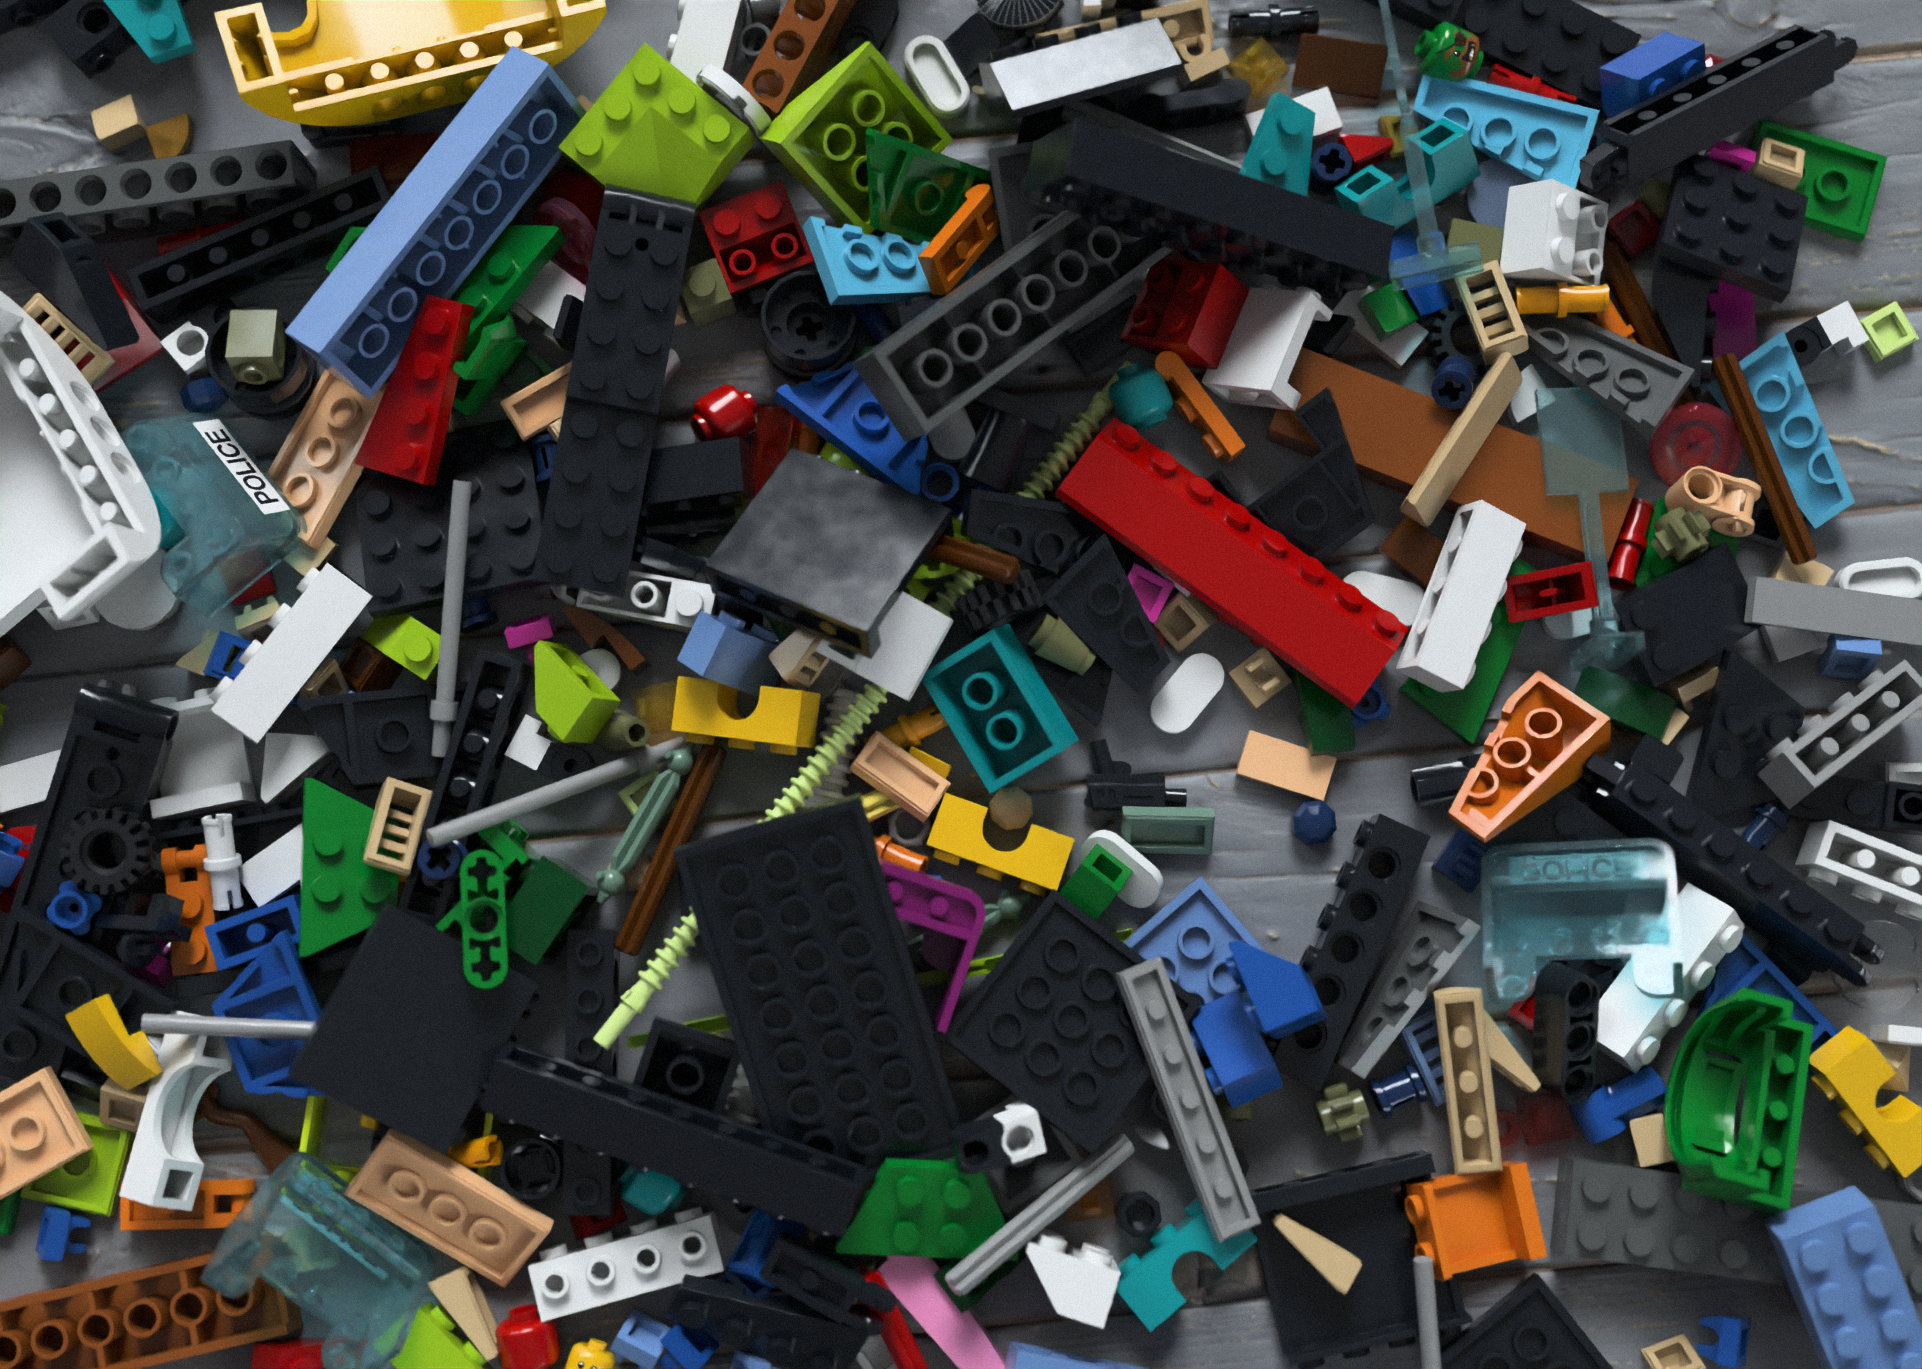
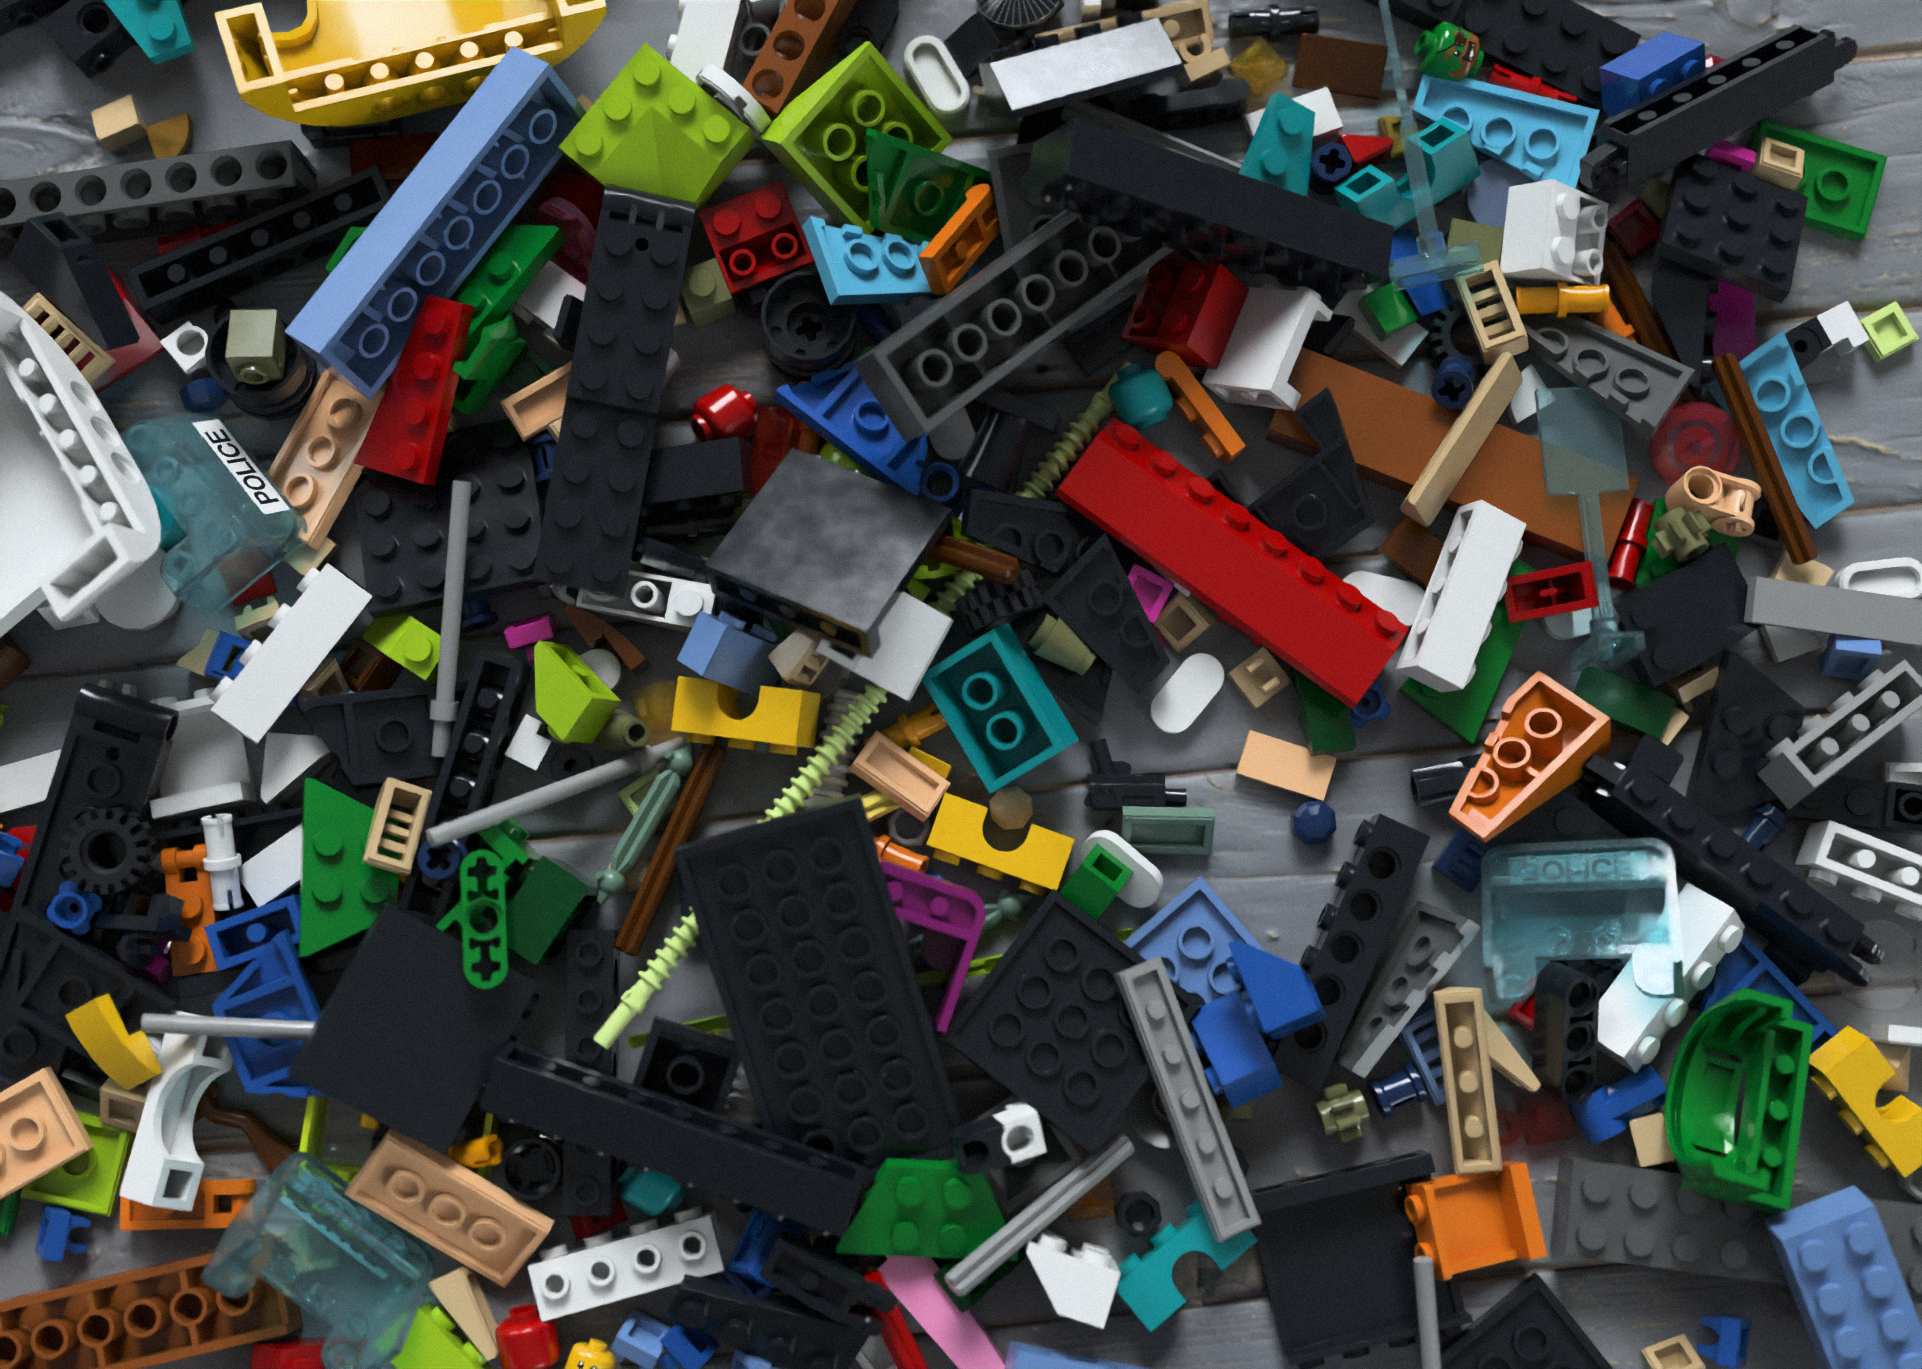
(1329, 1259): tan slope -> none

